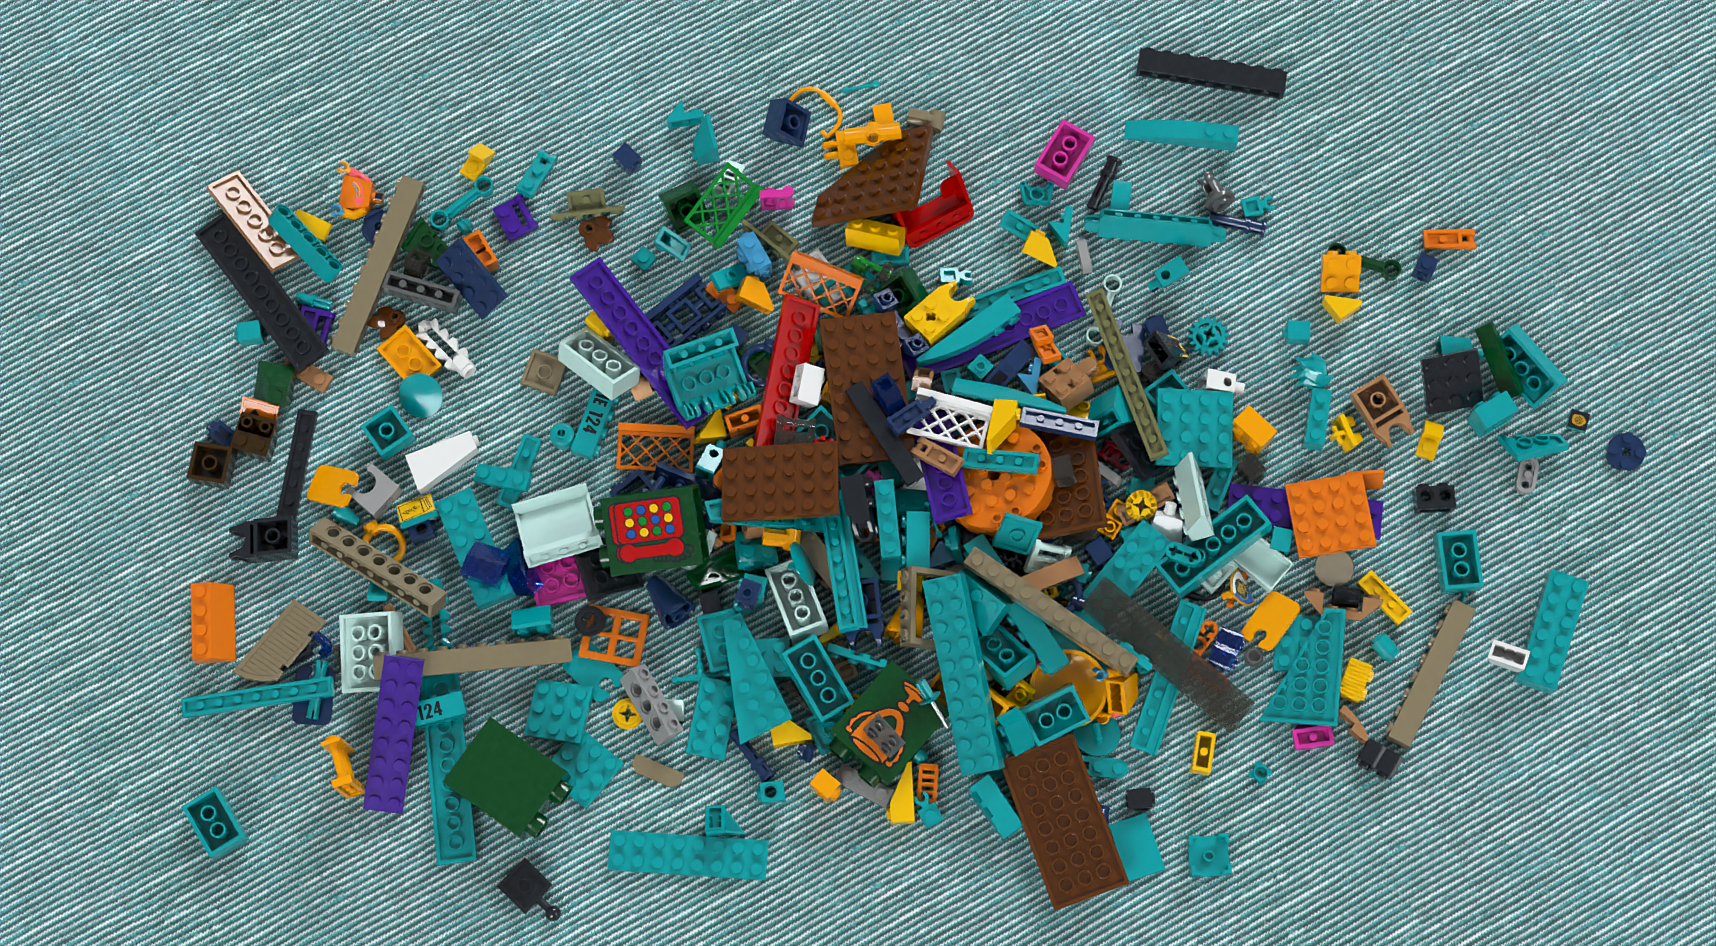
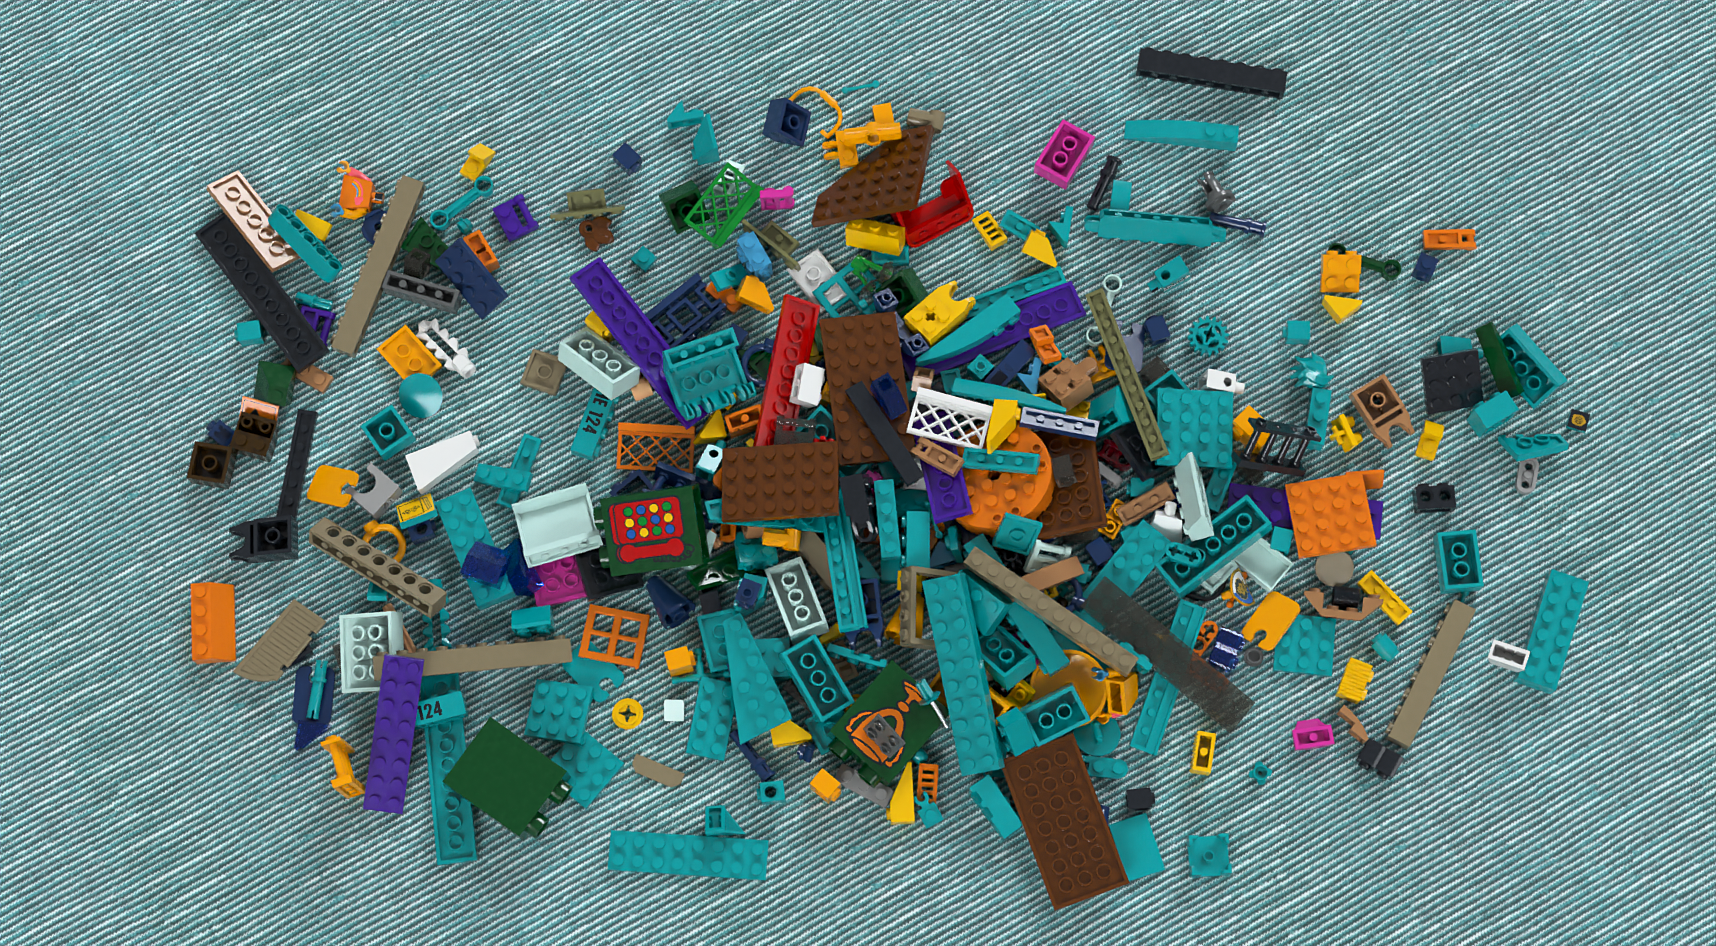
(215, 822): teal brick -> none
(257, 697): teal tile -> none
(308, 732): none -> clear blue slope
(326, 644): clear blue arm -> none
(346, 516): teal cone -> none
(386, 321): reddish brown plate -> none
(527, 887): black plate -> none
(536, 174): teal plate -> none
(562, 436): teal head -> none
(586, 613): black gear -> none
(651, 704): light grey brick -> none
(672, 243): teal slope -> none
(680, 661): none -> light orange brick
(801, 564): teal shield -> none
(825, 269): orange fence -> none
(910, 415): dark blue hinge -> none
(950, 274): plate -> none
(1002, 239): none -> yellow slope
(1036, 195): teal piece -> none
(1083, 256): light grey beam -> none
(1136, 497): yellow gear -> none
(1166, 350): black torso -> none
(1254, 207): teal plate -> none
(1276, 463): none -> black fence
(1313, 683): teal wing -> none
(1630, 442): dark blue plate -> none

